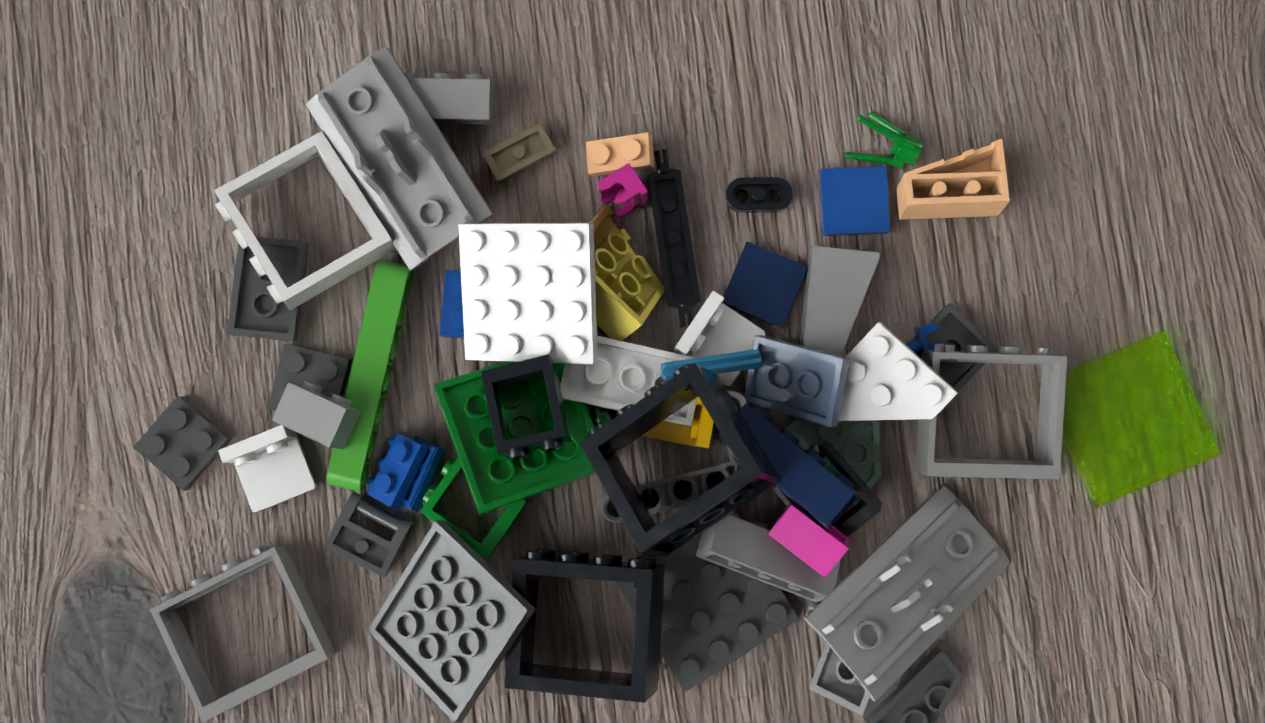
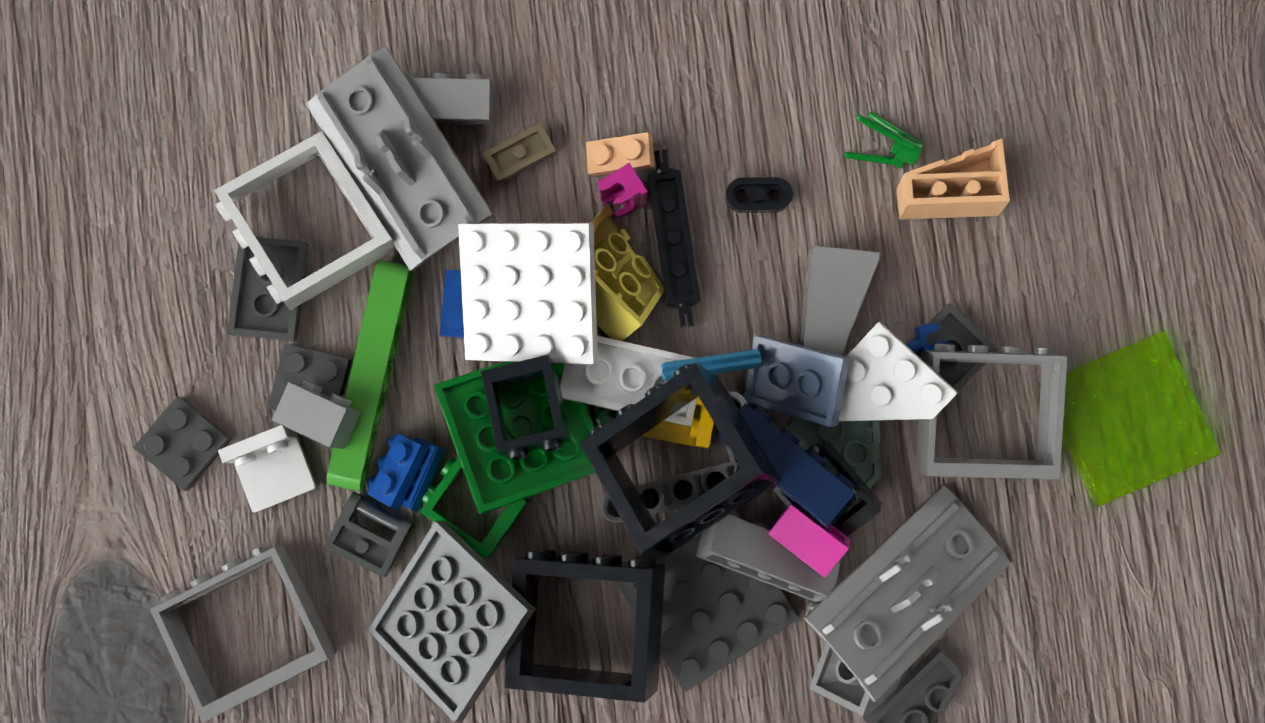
(718, 332): white bracket -> none
(764, 285): dark blue tile -> none
(854, 201): blue tile -> none

